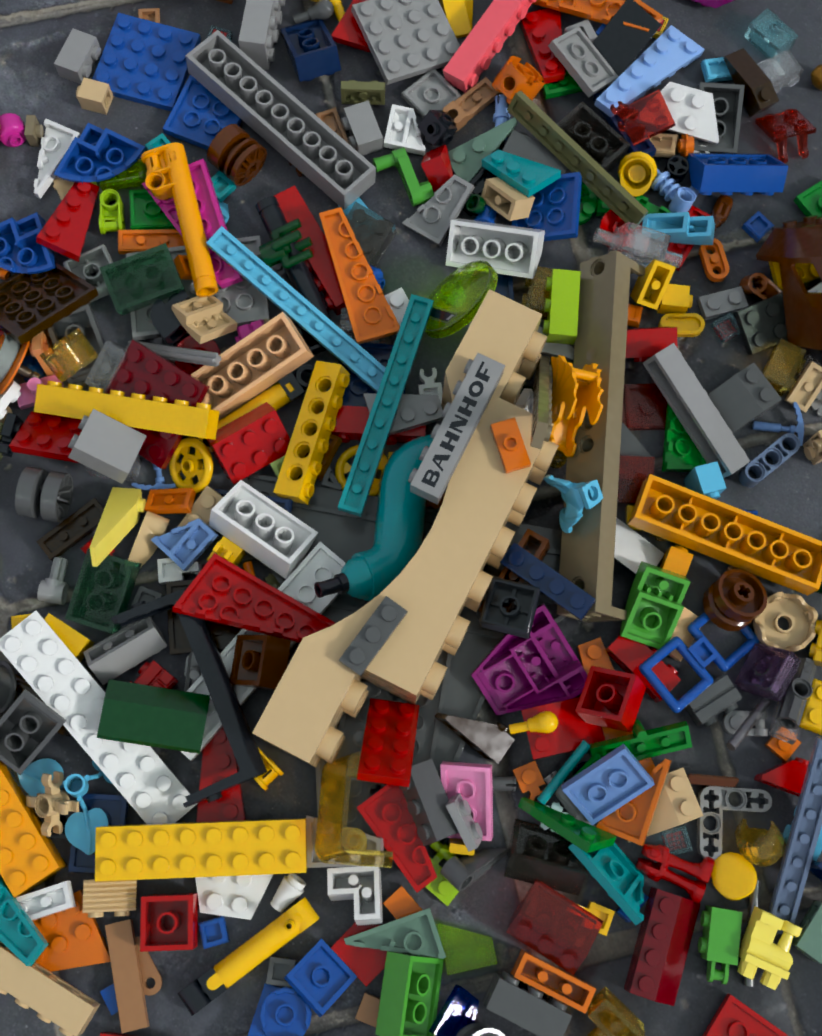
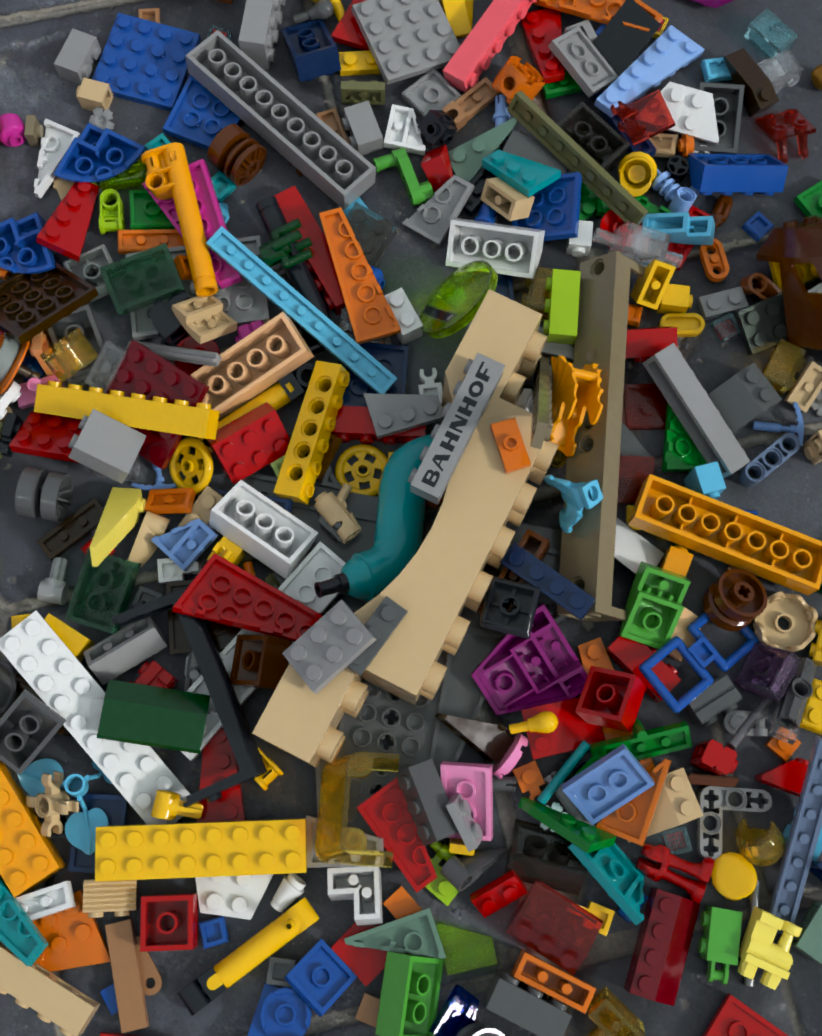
(101, 118): none -> light grey plant
(168, 805): none -> yellow axle
(329, 646): none -> light grey plate
(335, 516): none -> tan piece
(357, 63): none -> yellow plate
(385, 406): teal plate -> none
(388, 743): red plate -> none
(476, 199): dark green hinge -> none
(498, 893): none -> red plate
(511, 757): none -> bright pink tile
(582, 244): none -> white brick
(714, 758): none -> red brick

